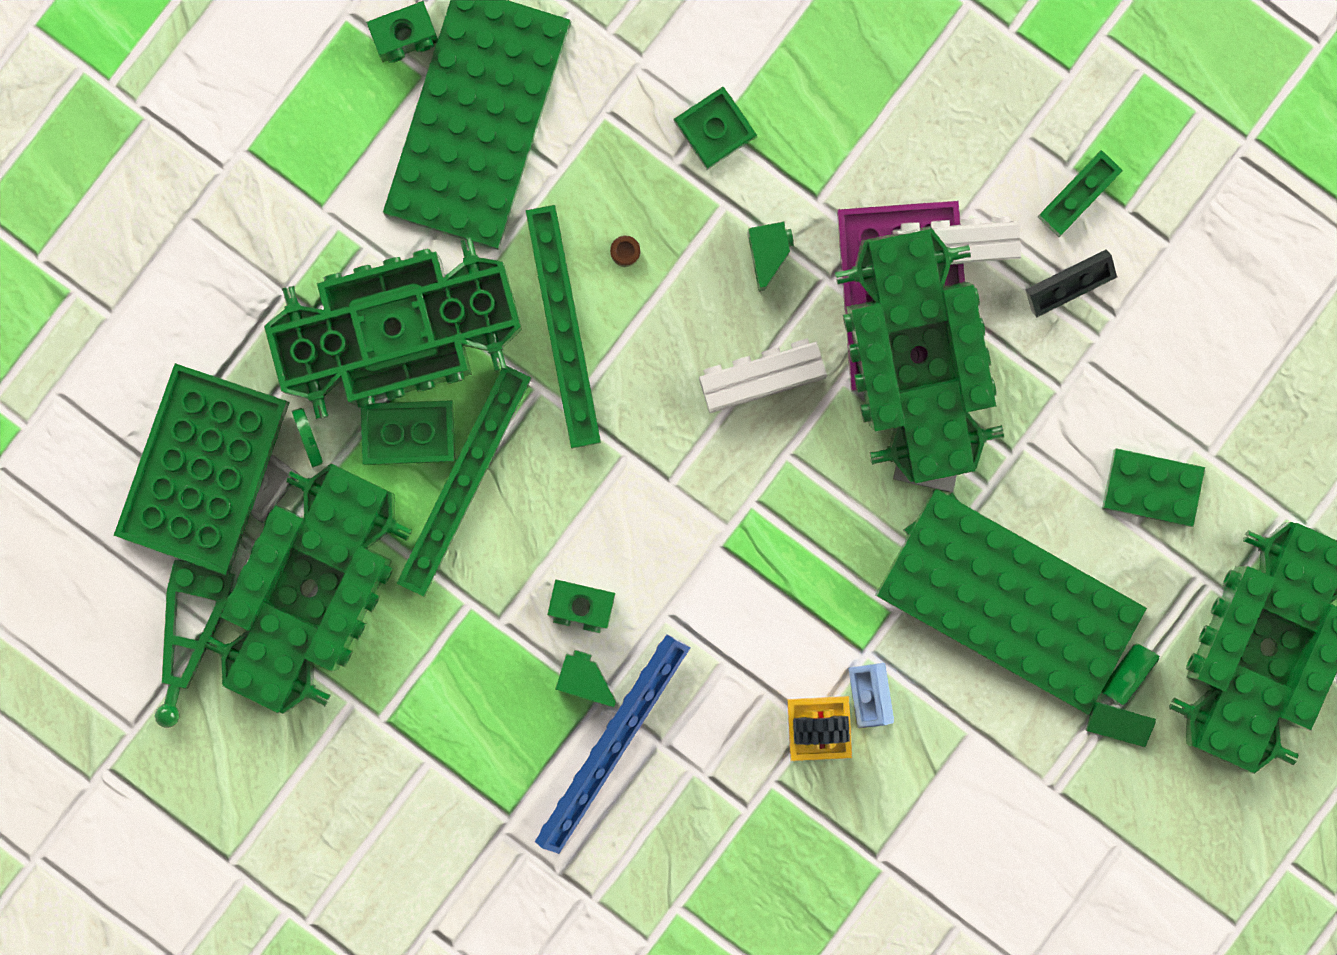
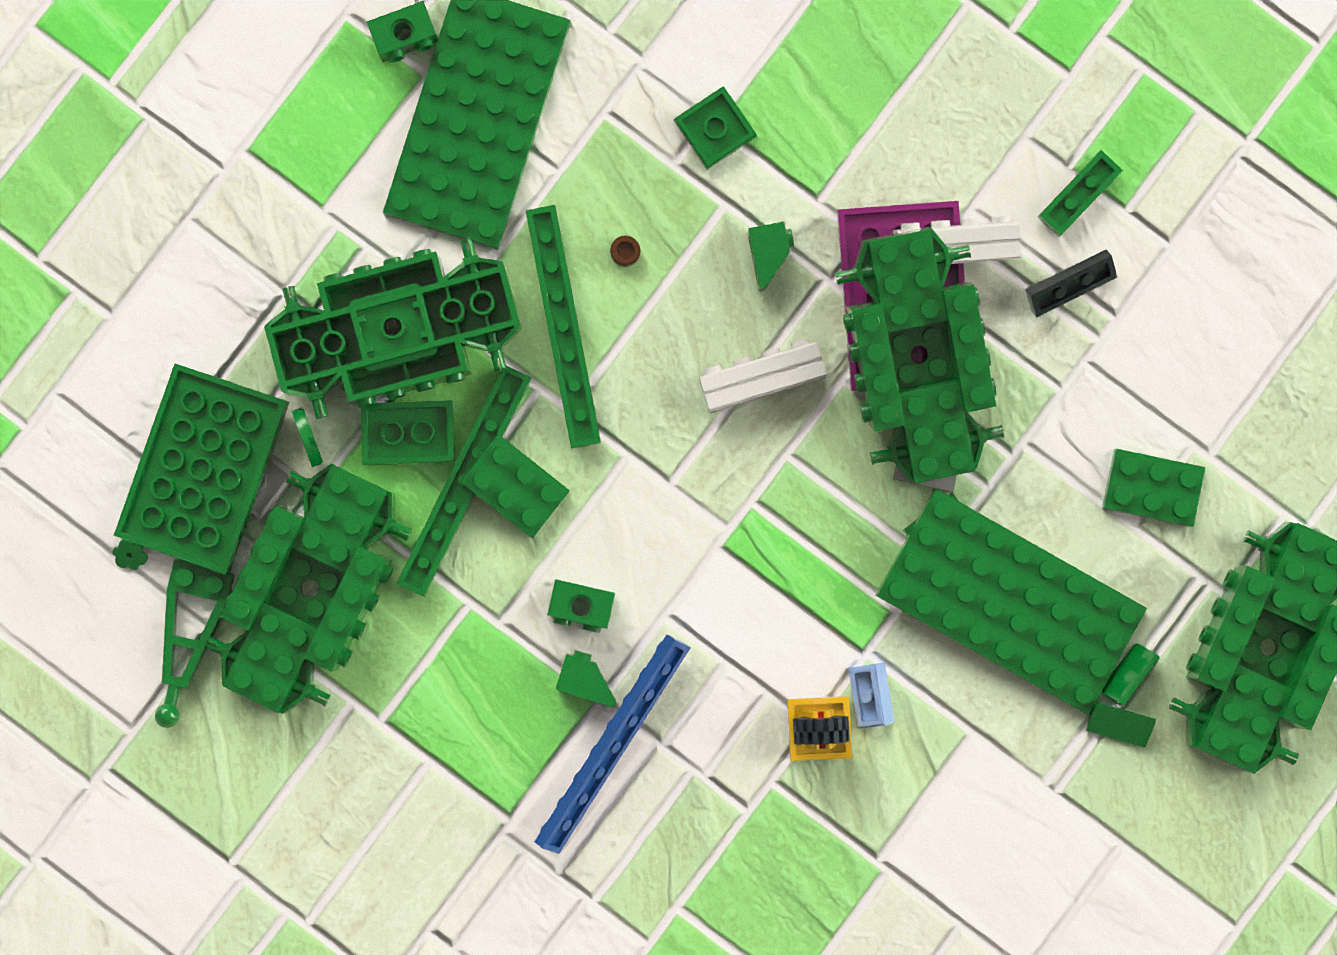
(129, 555): none -> green plant
(514, 486): none -> green plate

